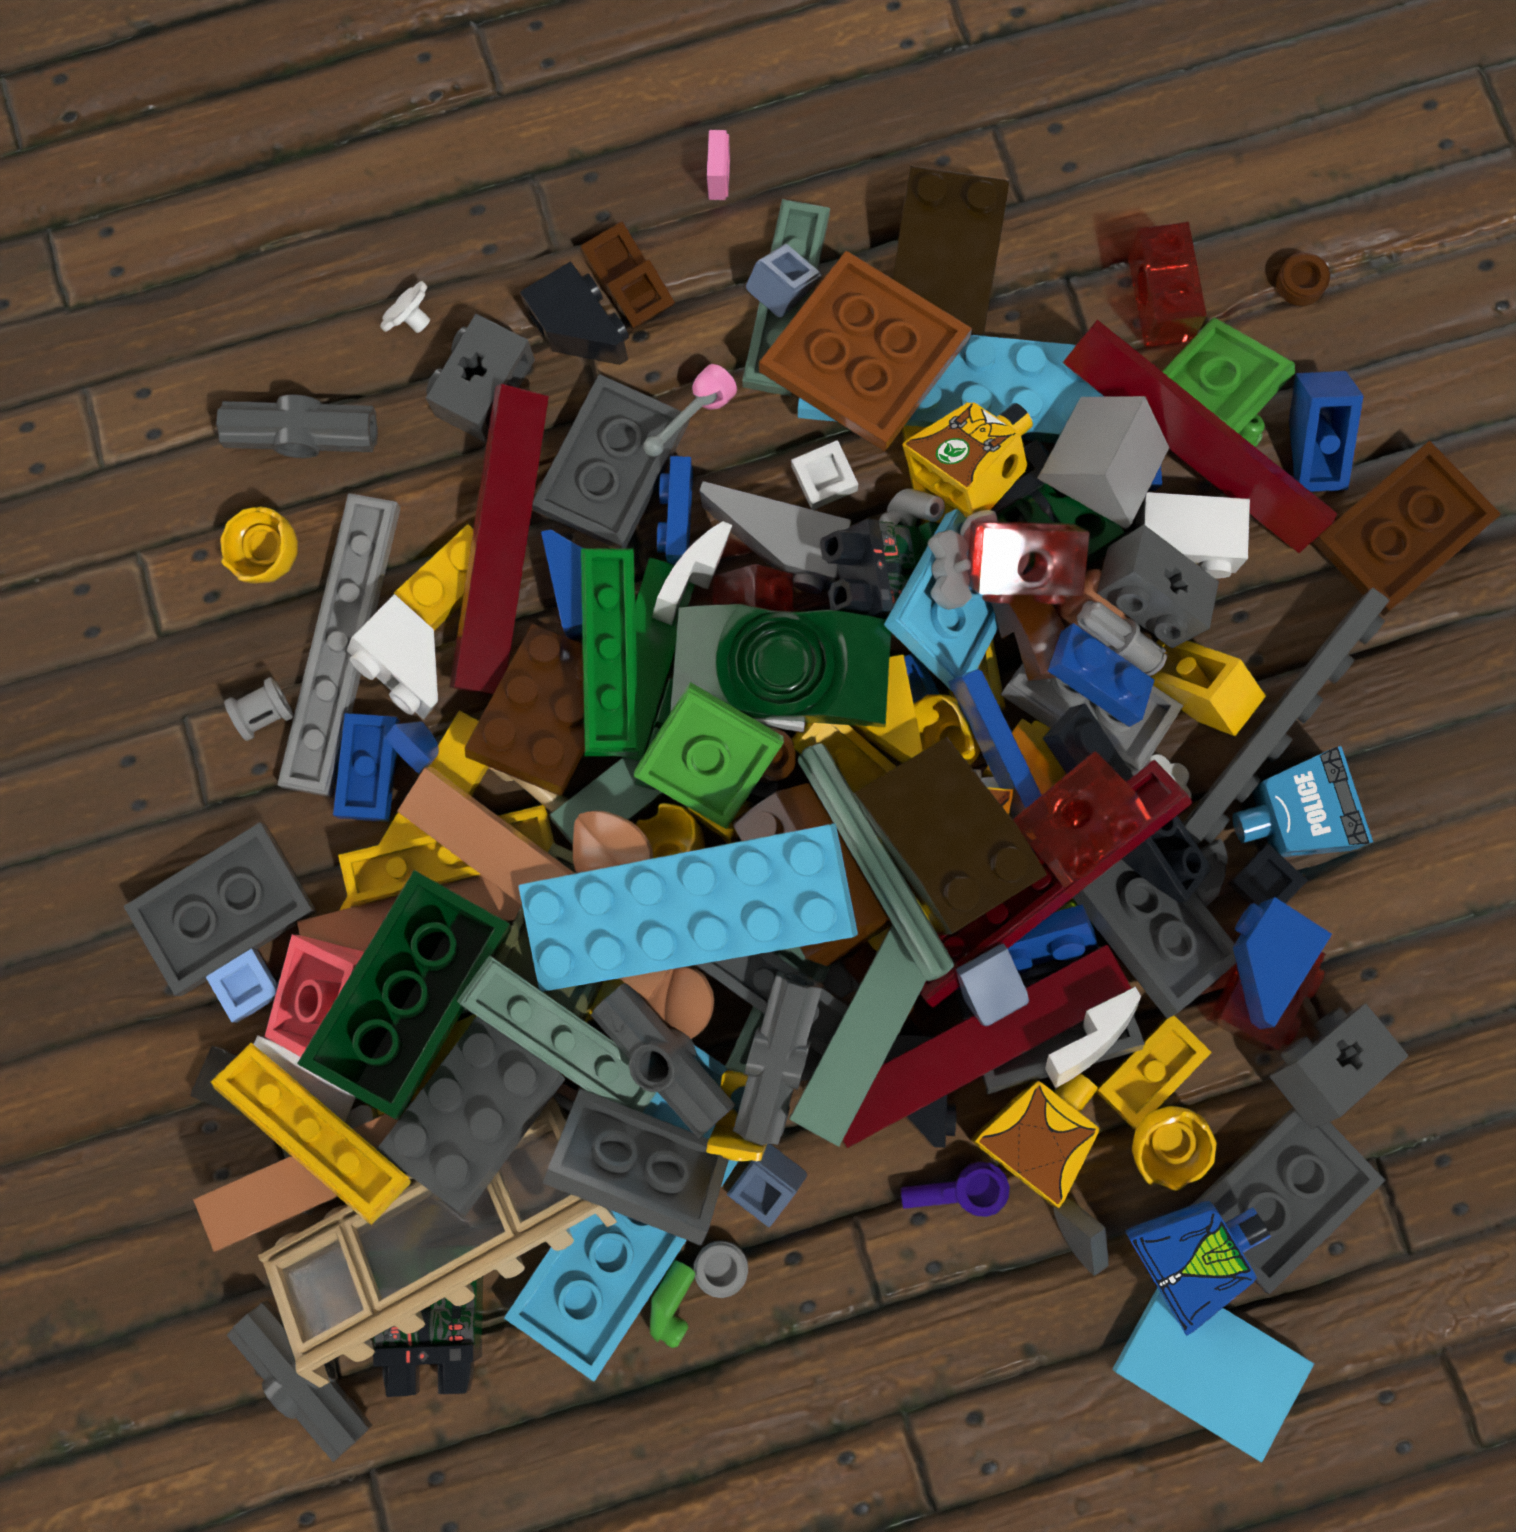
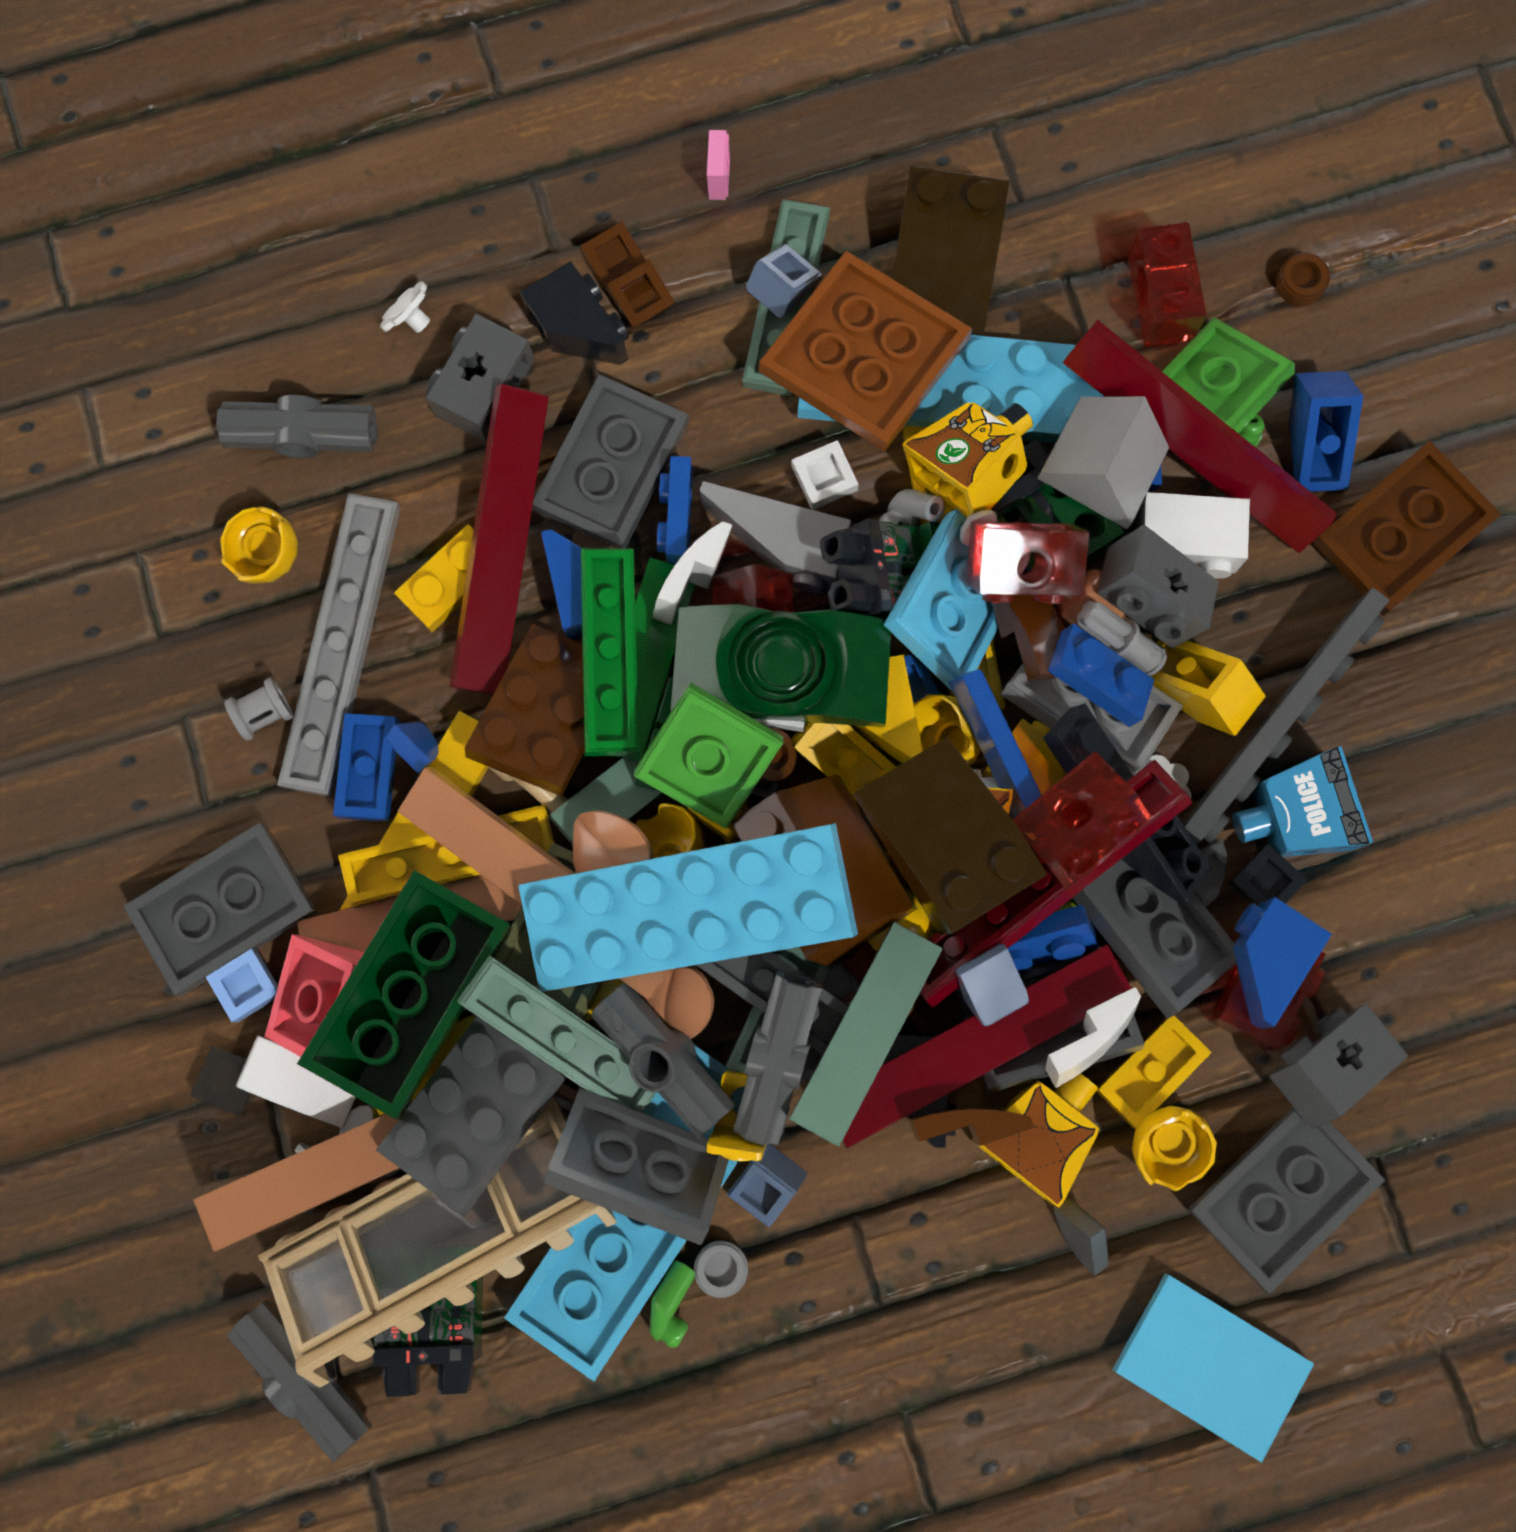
(311, 1133): yellow tile -> none
(401, 654): white slope -> none
(712, 390): hinge -> none
(876, 863): sand green axle -> none
(950, 569): light grey piece -> none
(979, 1190): dark purple plate -> none
(984, 1124): none -> reddish brown slope
(1198, 1258): torso -> none

